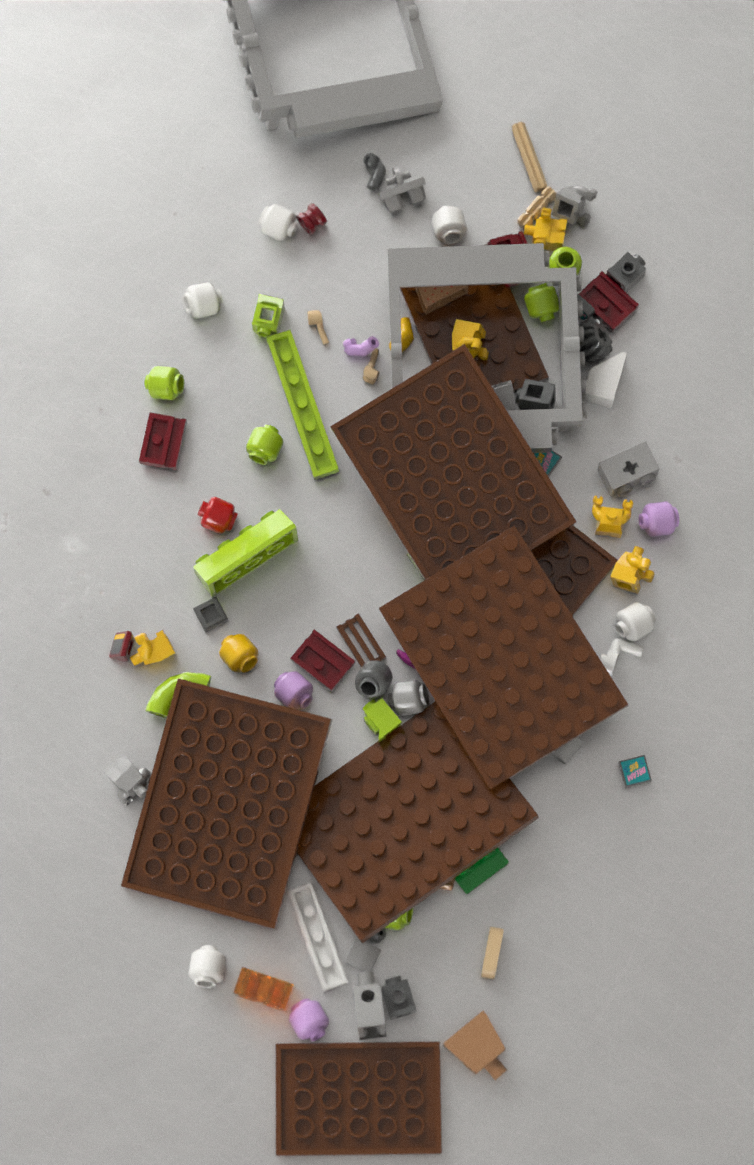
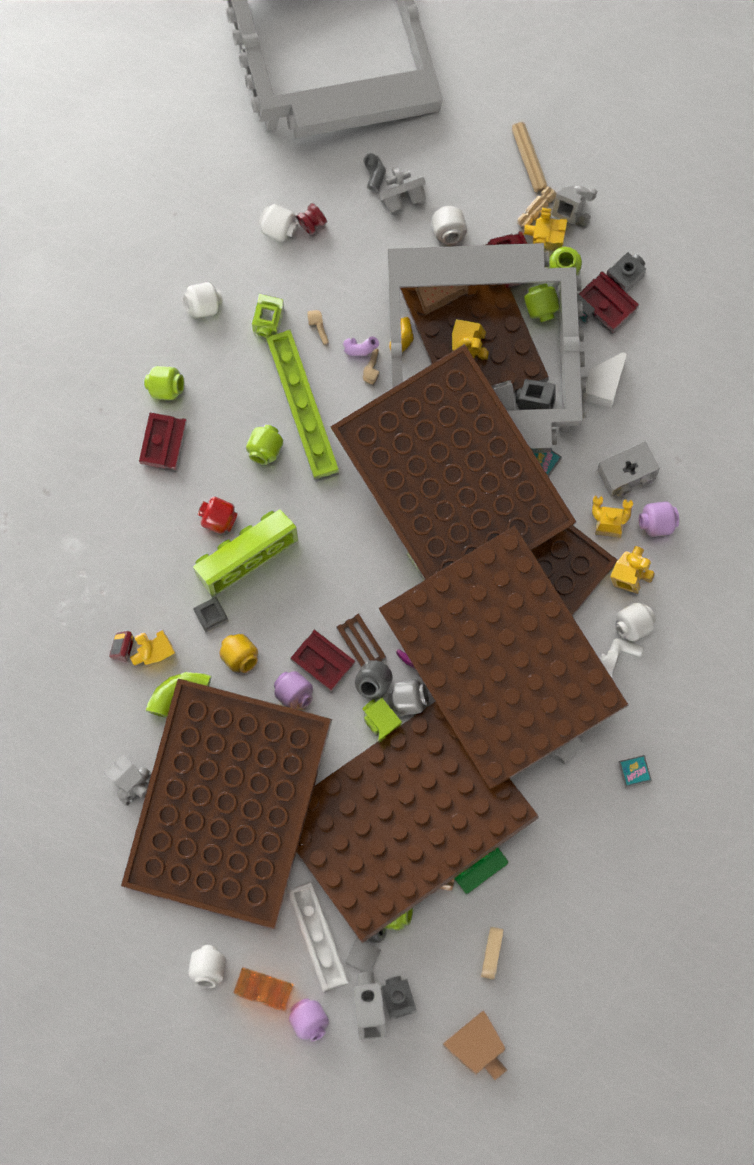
(358, 1098): reddish brown plate -> none
(596, 340): dark grey gear -> none

